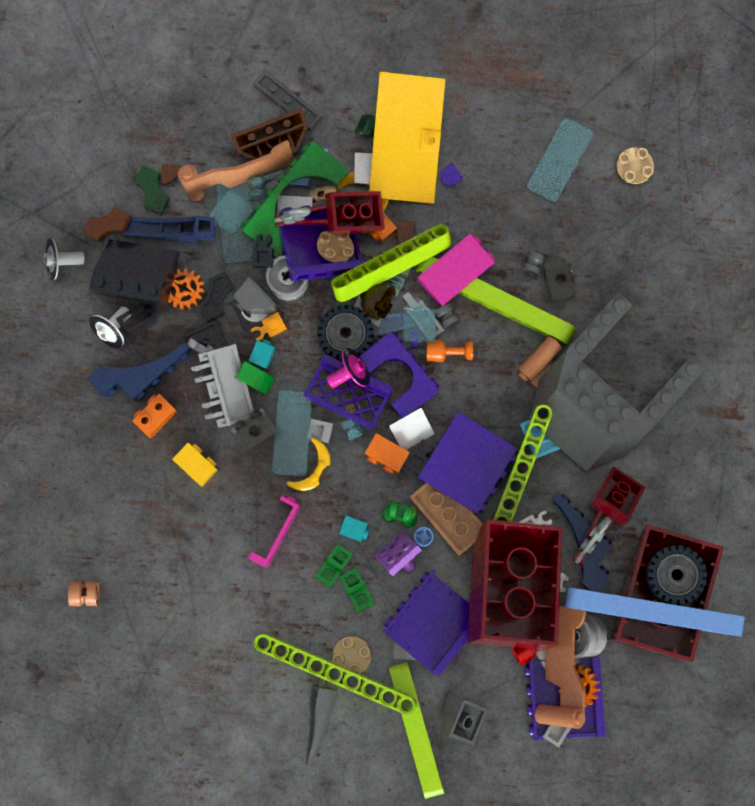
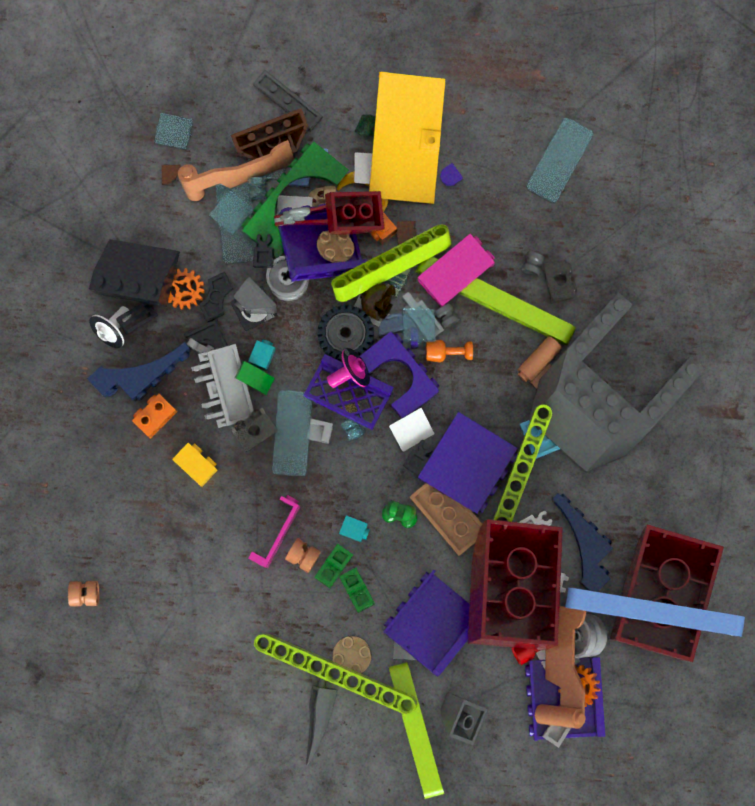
(54, 259): light grey piece -> none
(113, 222): reddish brown tile -> none
(149, 181): dark green tile -> none
(173, 131): none -> clear light blue piece
(173, 229): dark blue arch -> none
(271, 325): light orange plate -> none
(303, 555): none -> nougat wheel
(323, 461): yellow piece -> none
(387, 454): orange brick -> none
(398, 554): medium lavender plate -> none
(423, 536): medium blue wheel -> none
(615, 502): dark red slope -> none
(635, 165): tan dish -> none
(660, 575): wheel -> none

